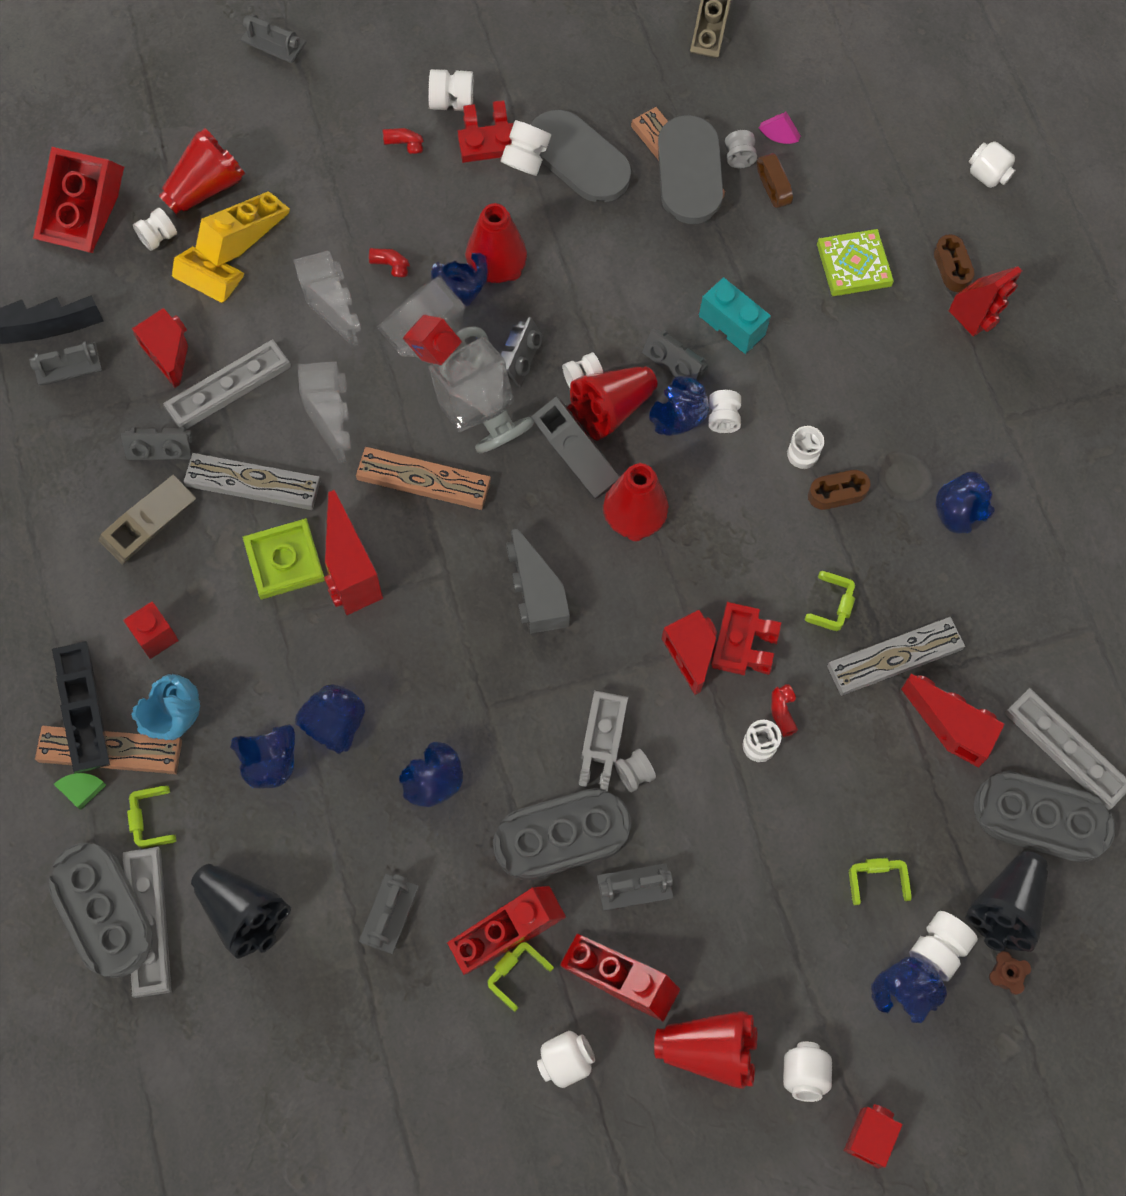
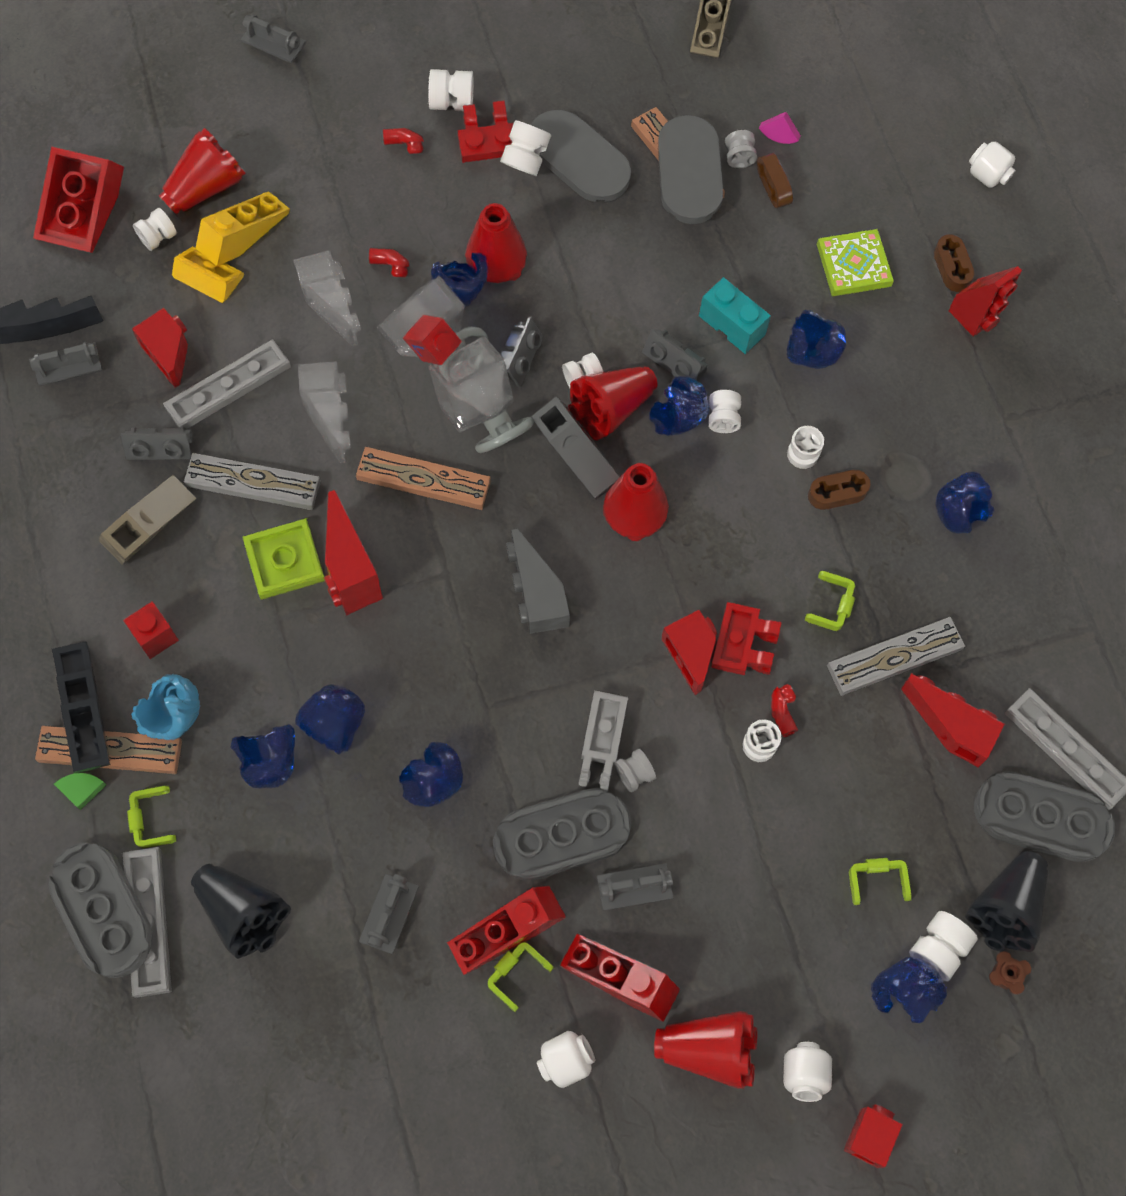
(815, 341): none -> clear blue hair

